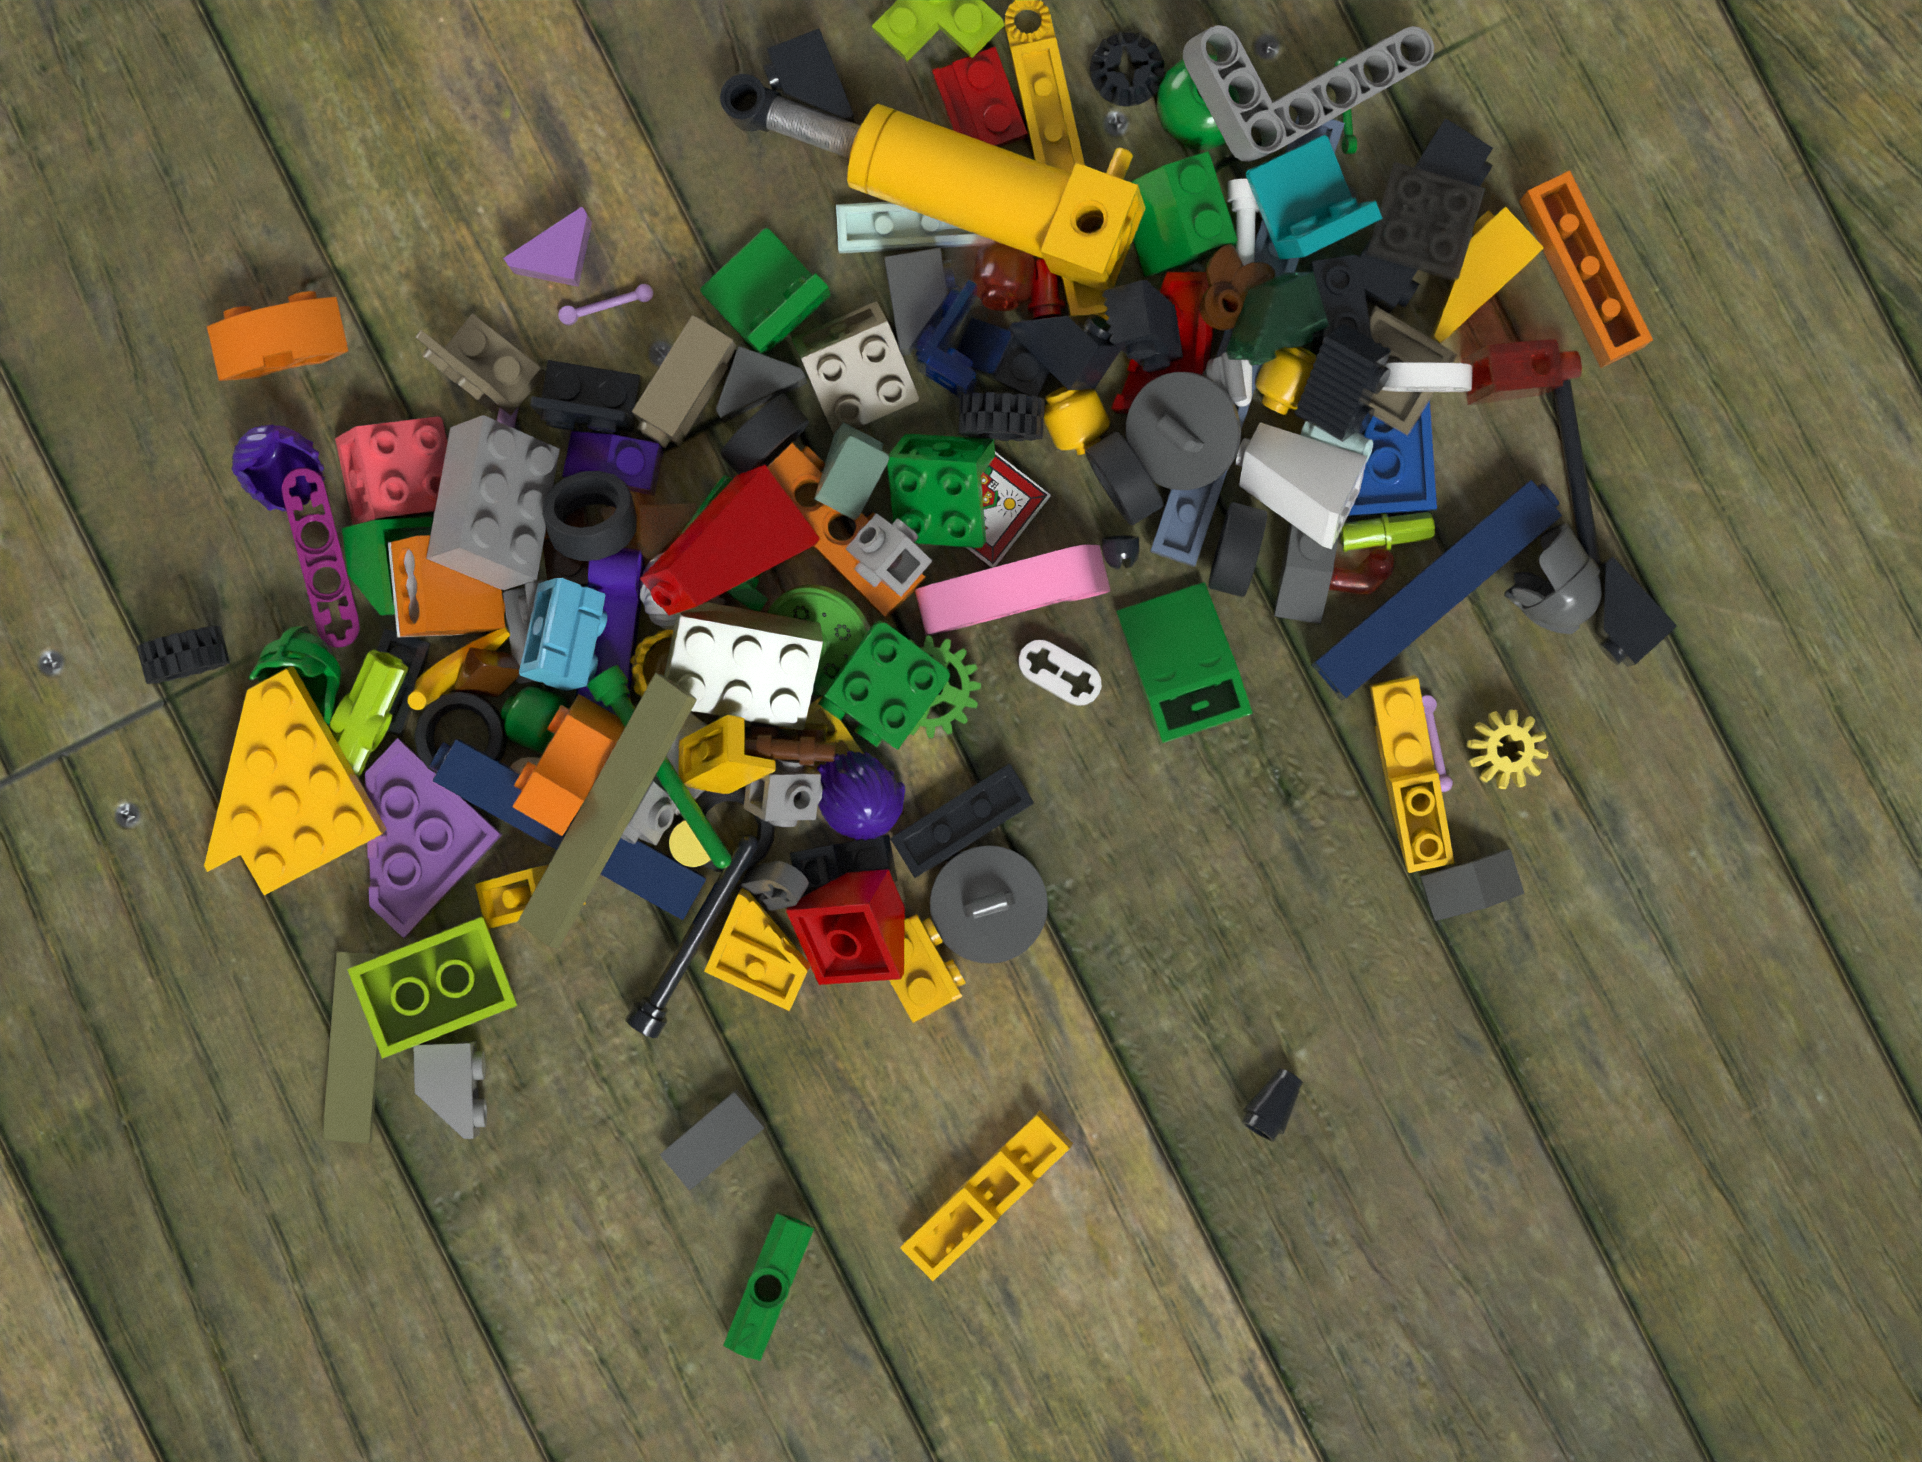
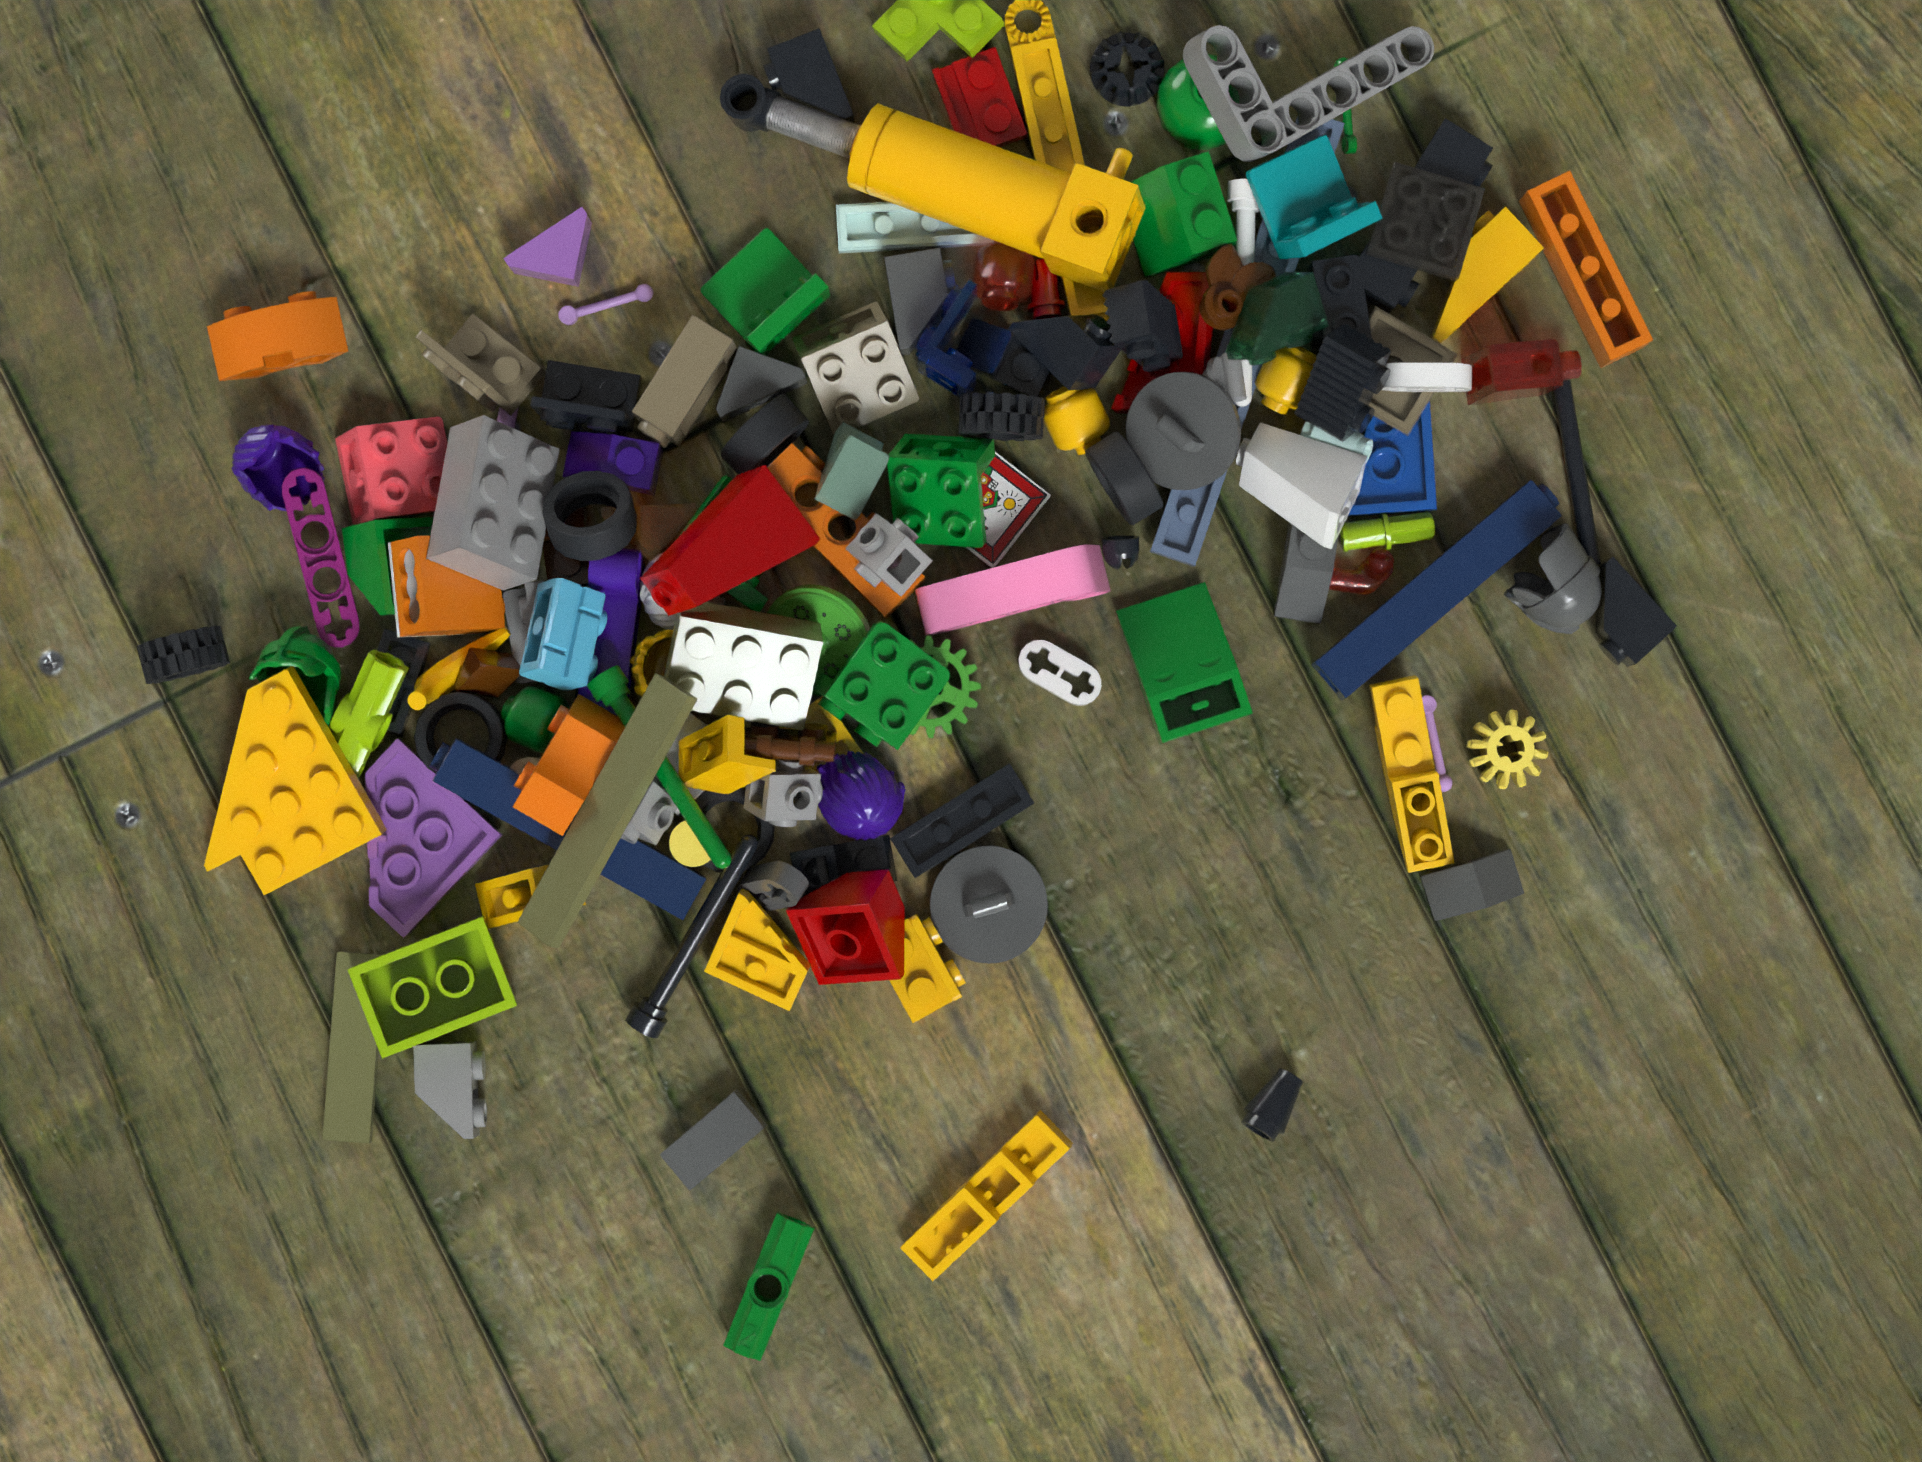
(1237, 549): black tyre -> none

